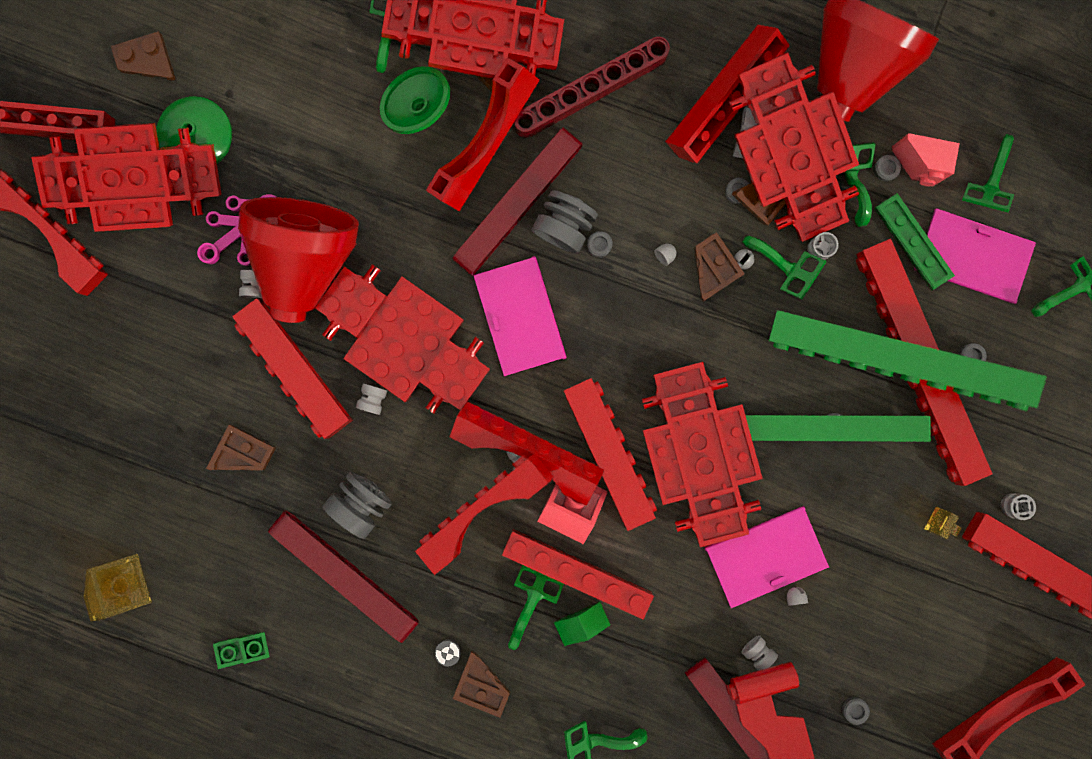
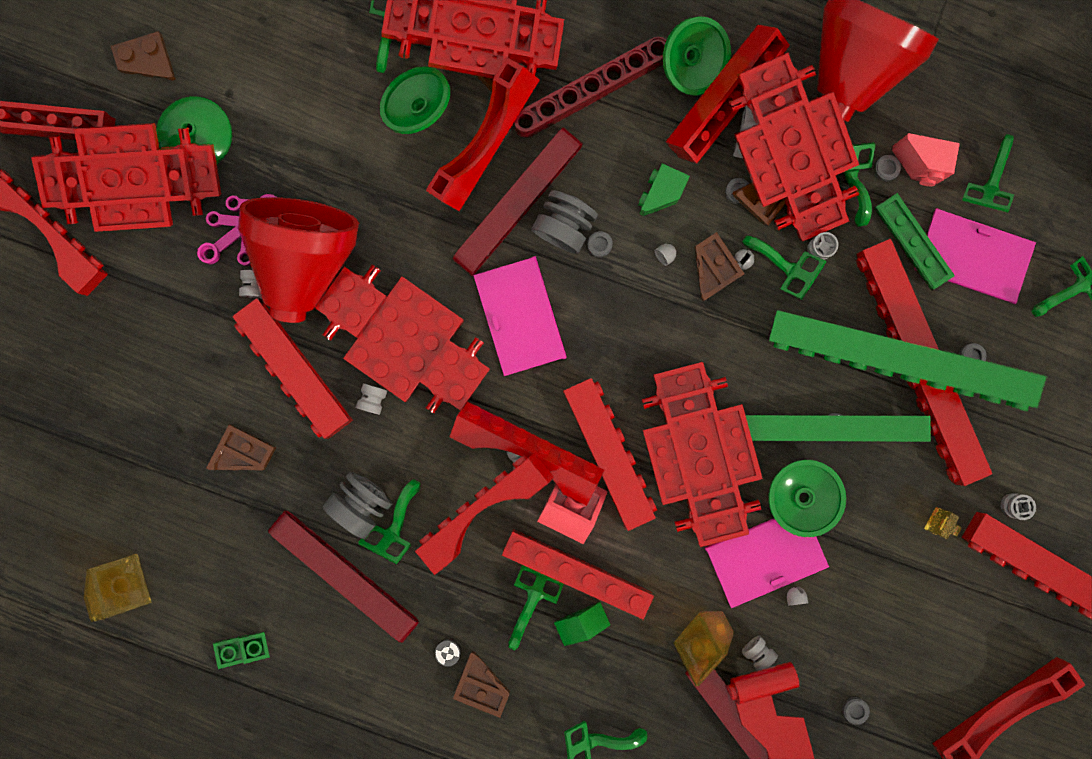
(392, 533): none -> green piece
(665, 189): none -> green slope
(704, 644): none -> clear yellow slope
(708, 54): none -> green dish
(824, 498): none -> green dish

